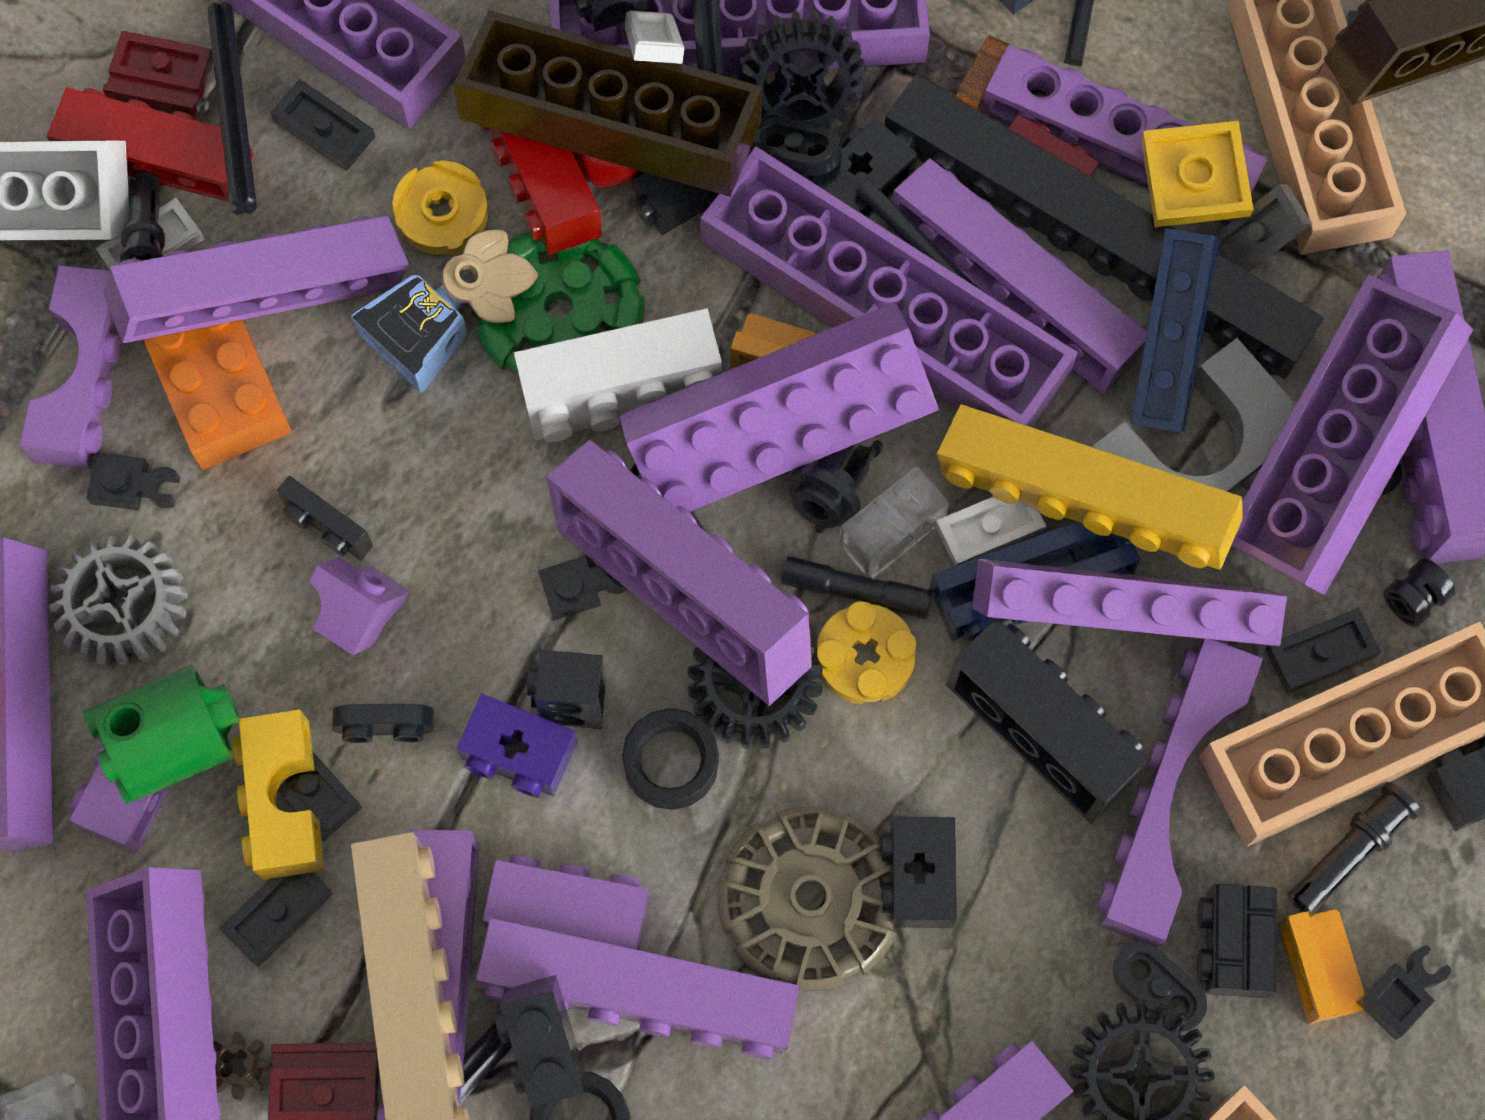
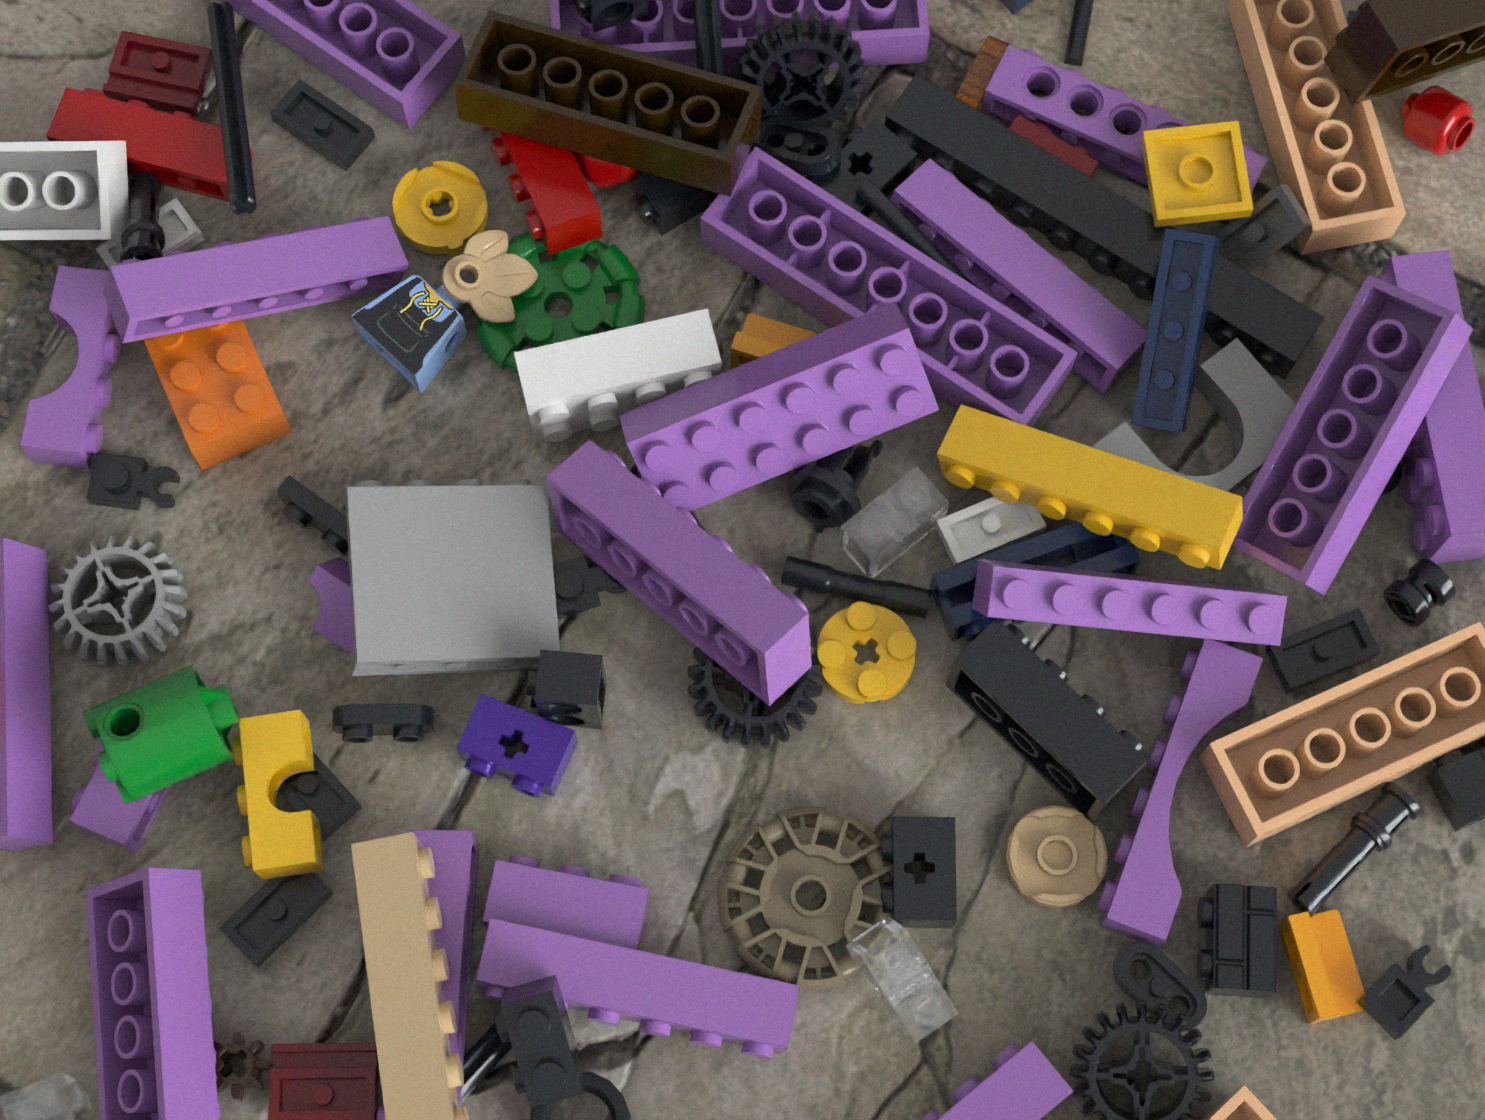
(449, 577): none -> light grey panel
(654, 37): white tile -> none
(663, 721): black tyre -> none
(901, 979): none -> clear brick
(1056, 857): none -> tan tile
(1437, 120): none -> red head

